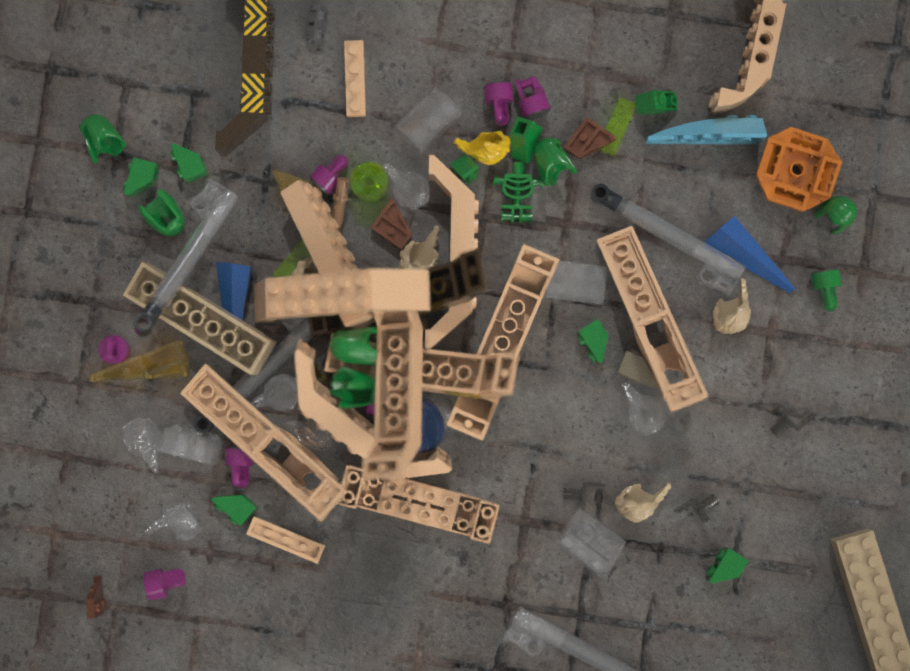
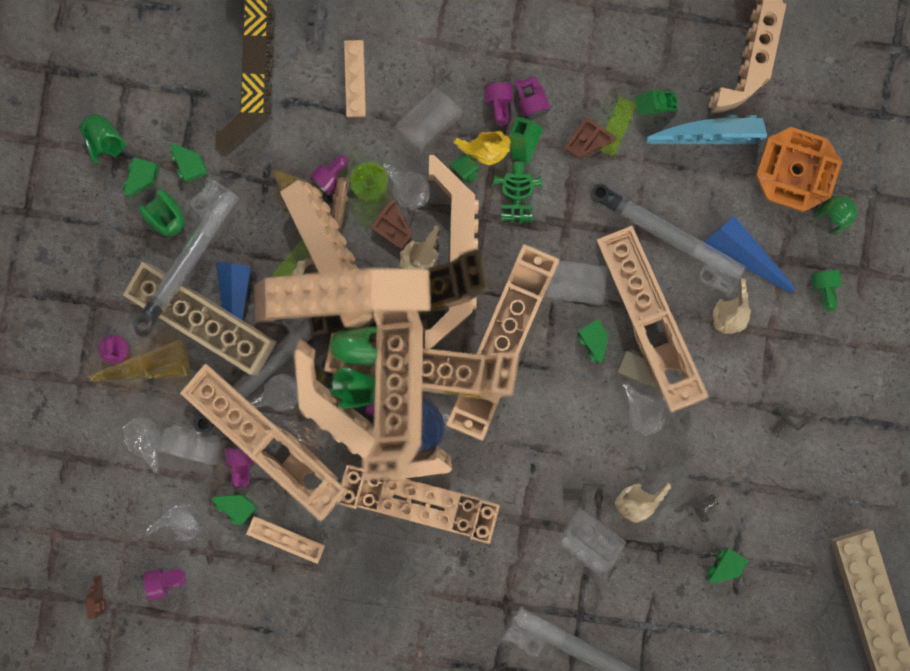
(551, 160): green hair -> none

